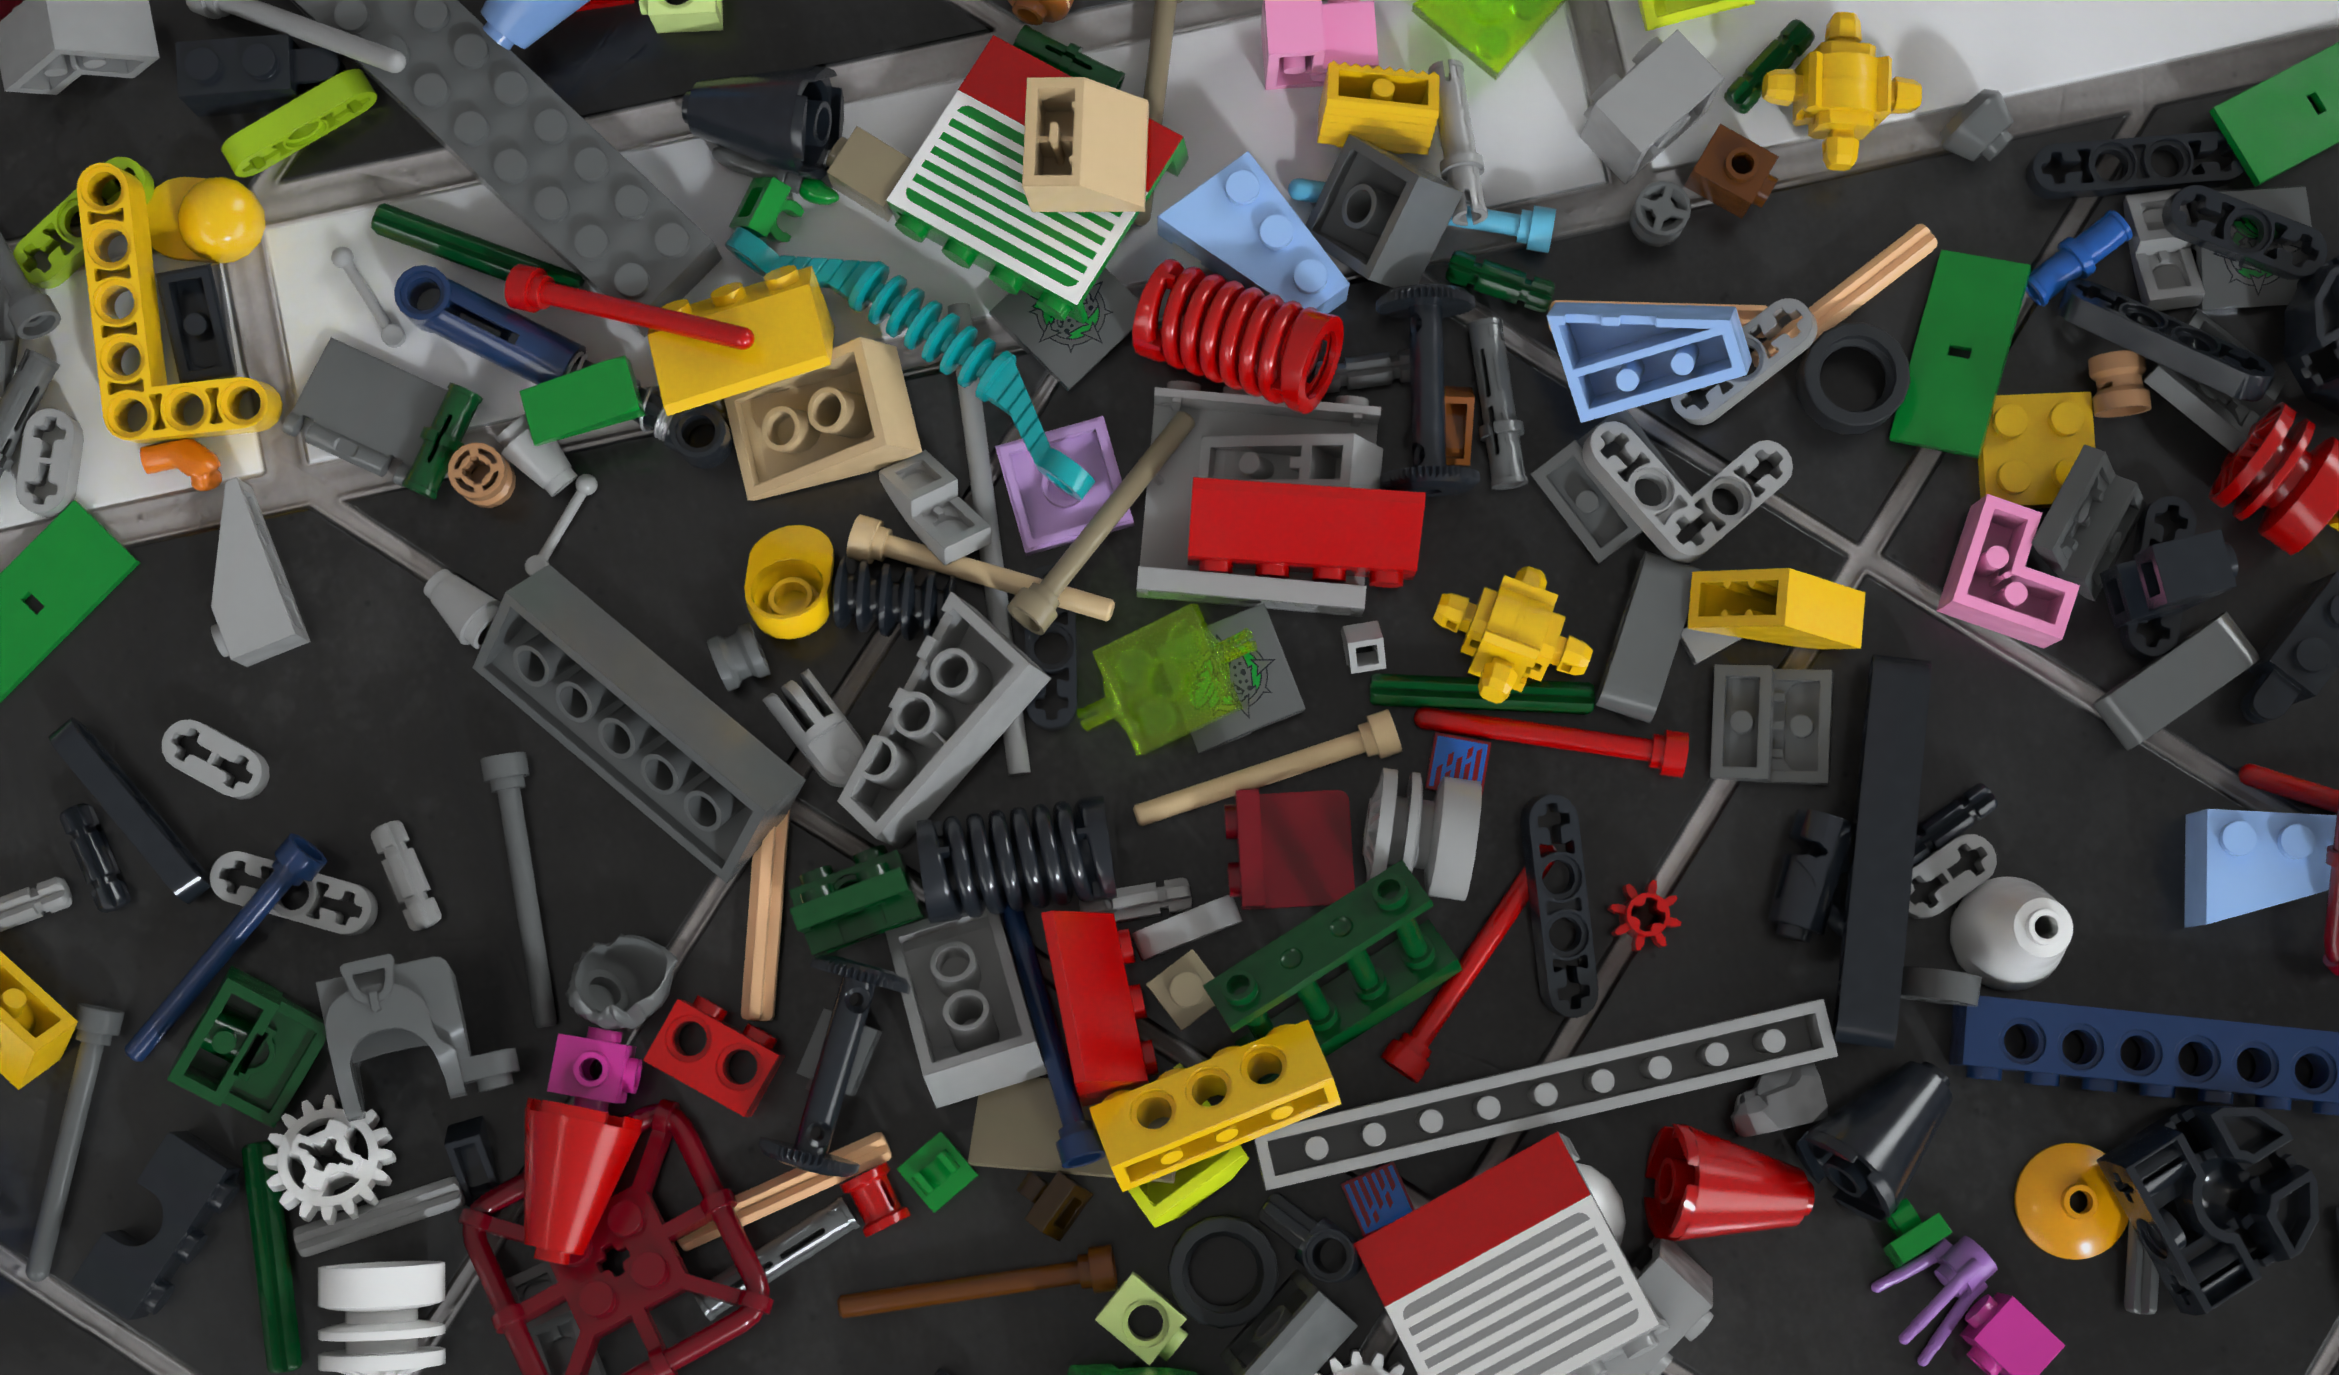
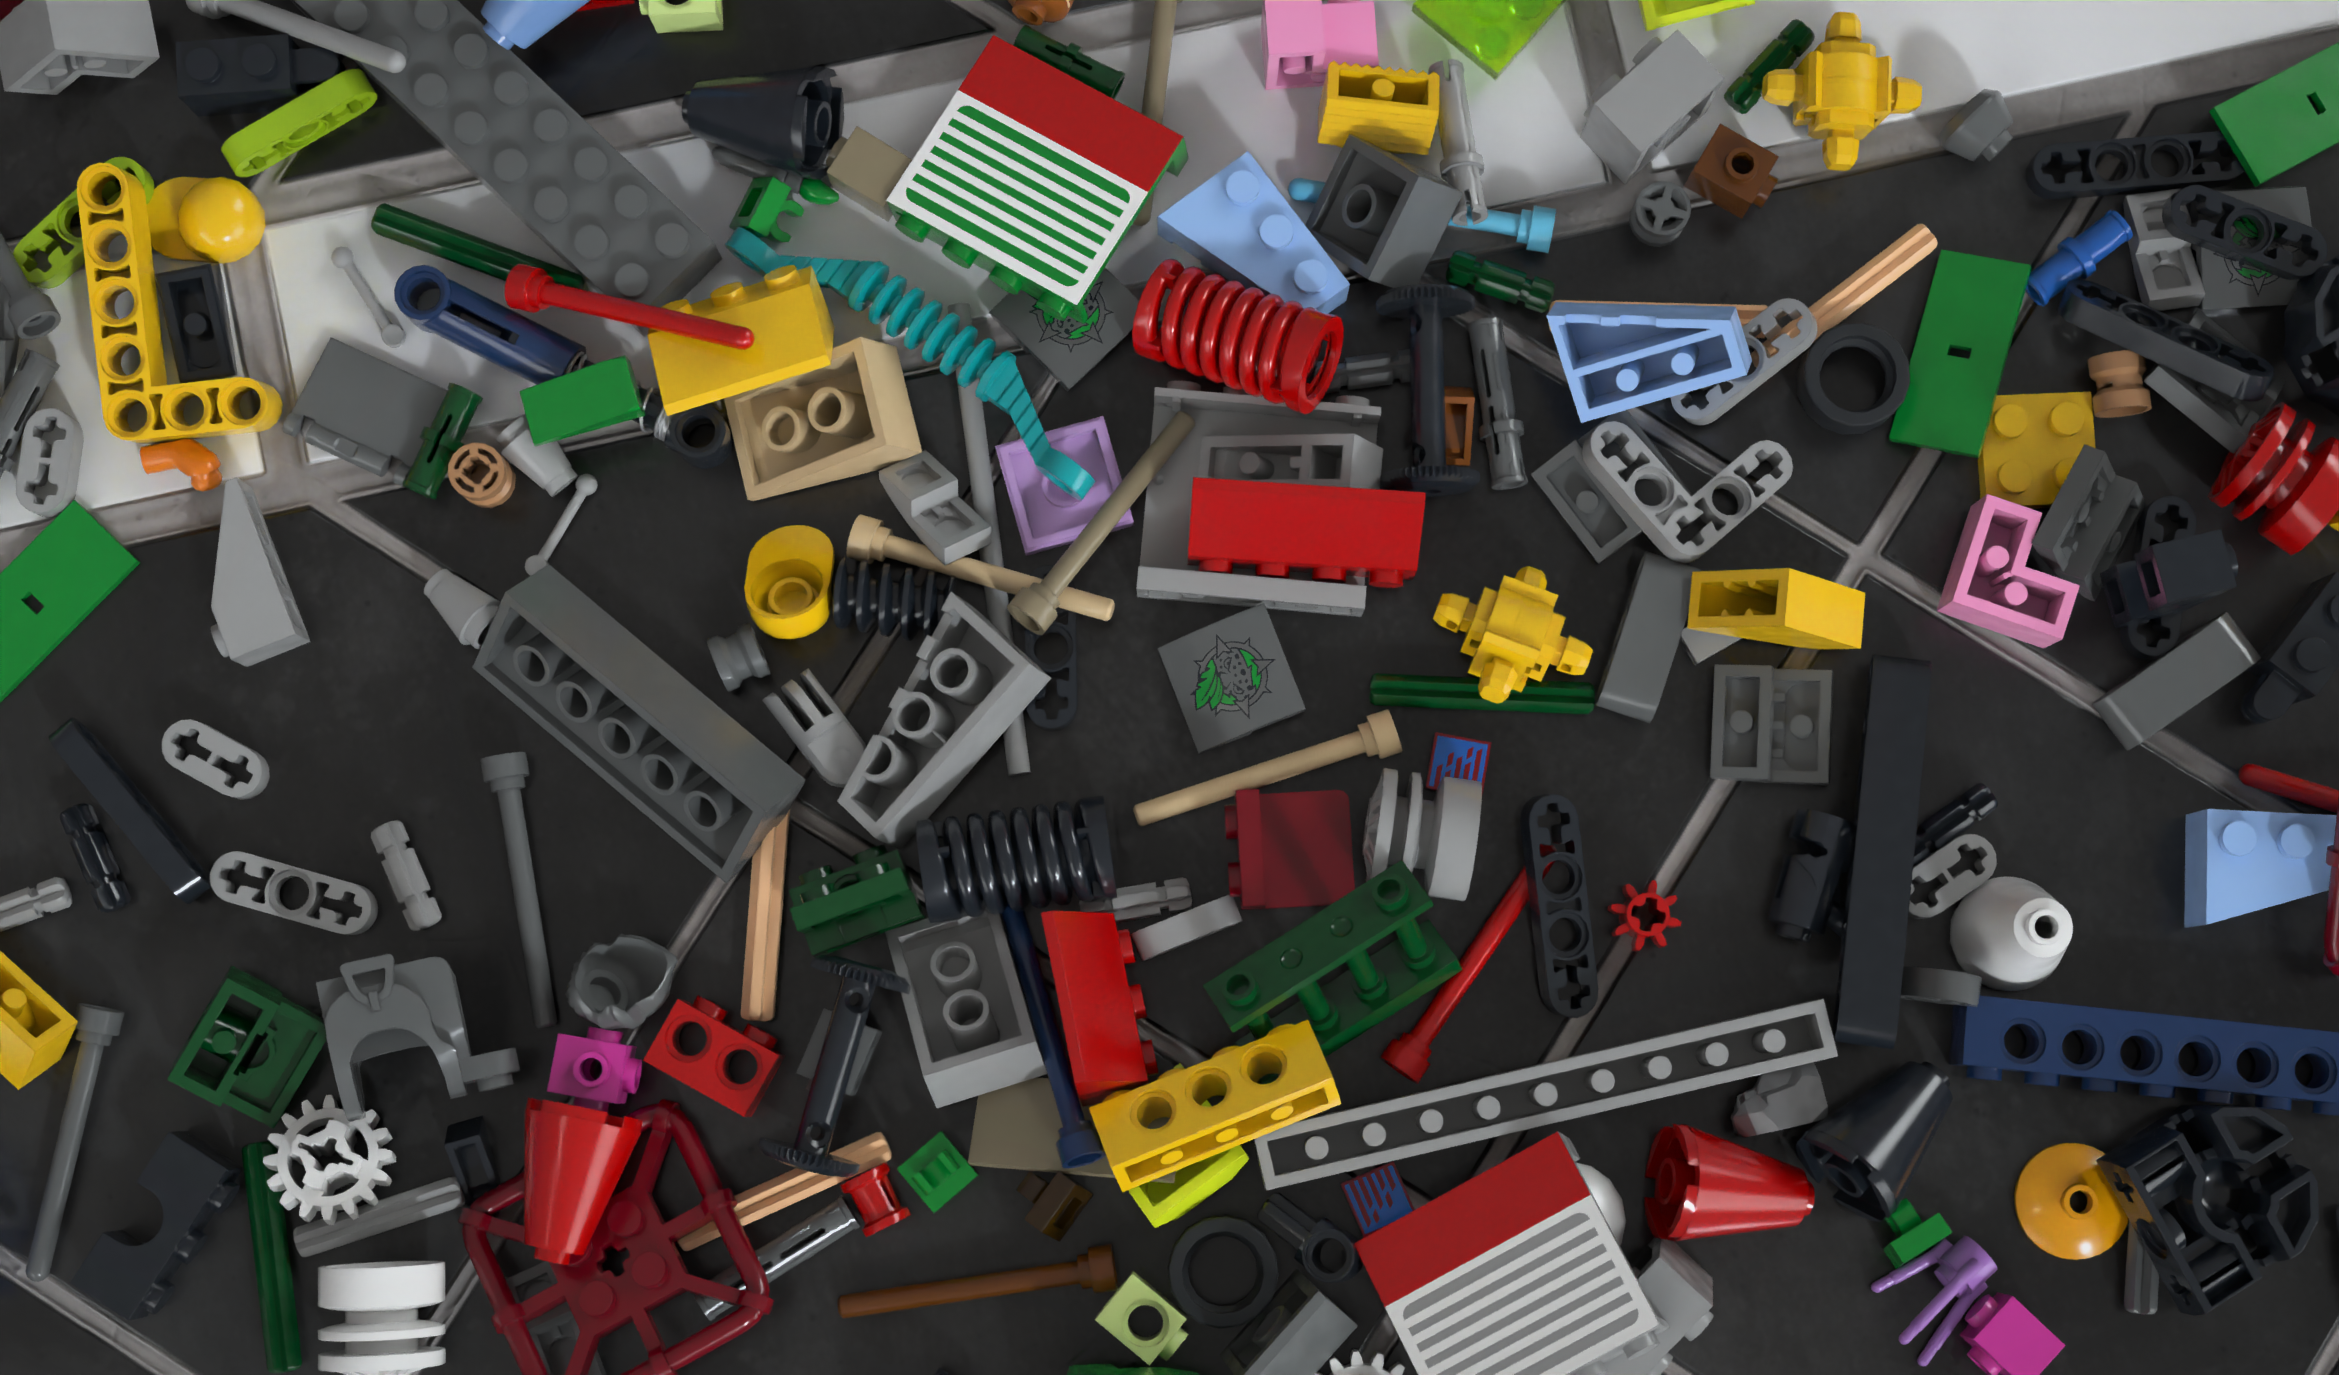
(295, 862): dark blue piece -> none
(1084, 147): tan slope -> none
(1167, 679): clear neon green plate -> none
(1182, 991): dark tan brick -> none
(1361, 636): light grey piece -> none
(1661, 752): red piece -> none

